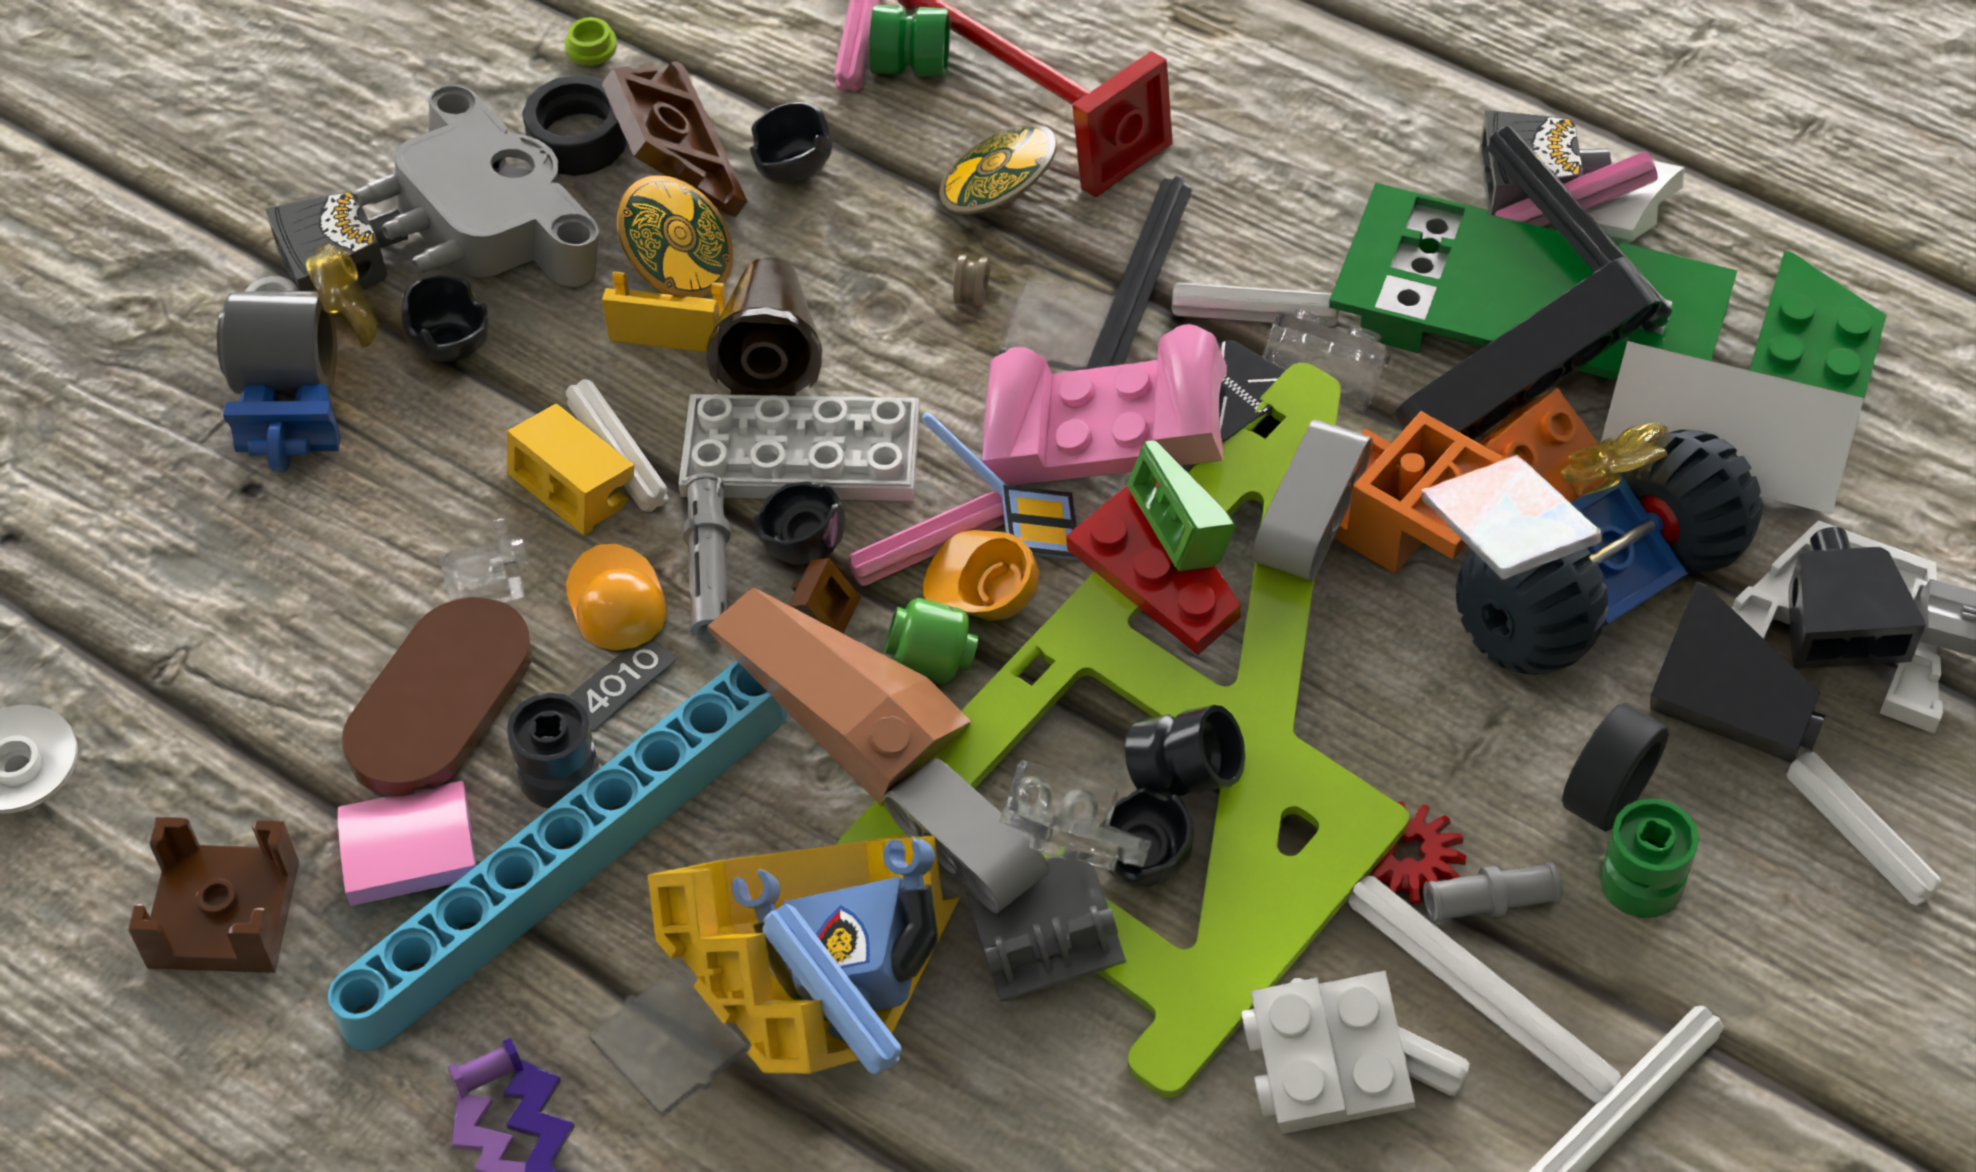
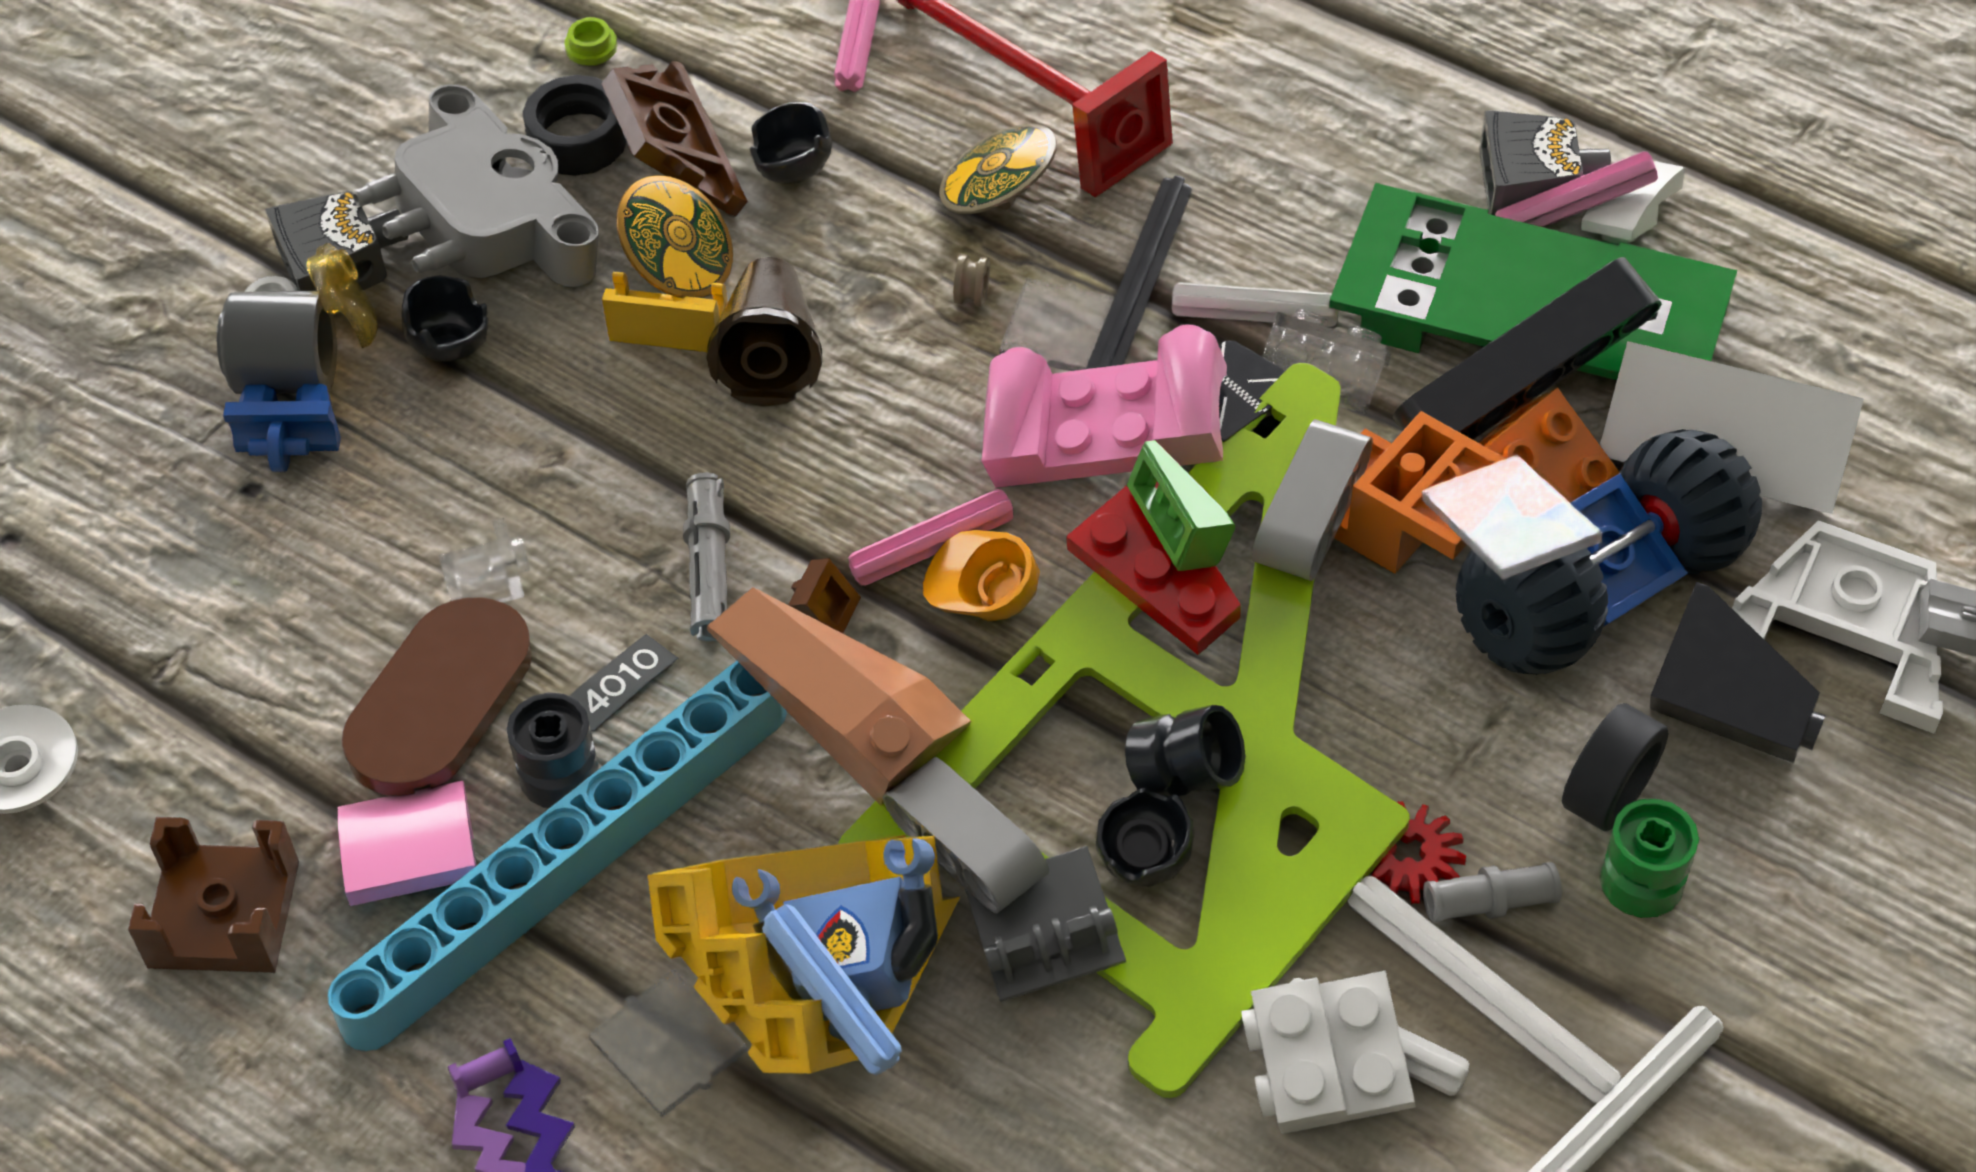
(567, 467): yellow hinge -> none
(596, 414): white axle -> none
(615, 597): light orange cap -> none
(768, 441): white tile -> none
(801, 522): black hair -> none
(909, 41): green wheel -> none
(931, 639): bright green head -> none
(1033, 514): piece -> none
(1070, 813): clear bracket -> none
(1562, 209): black axle -> none
(1599, 464): clear yellow plate -> none
(1817, 331): green wing -> none
(1850, 606): black torso -> none
(1864, 828): white axle -> none

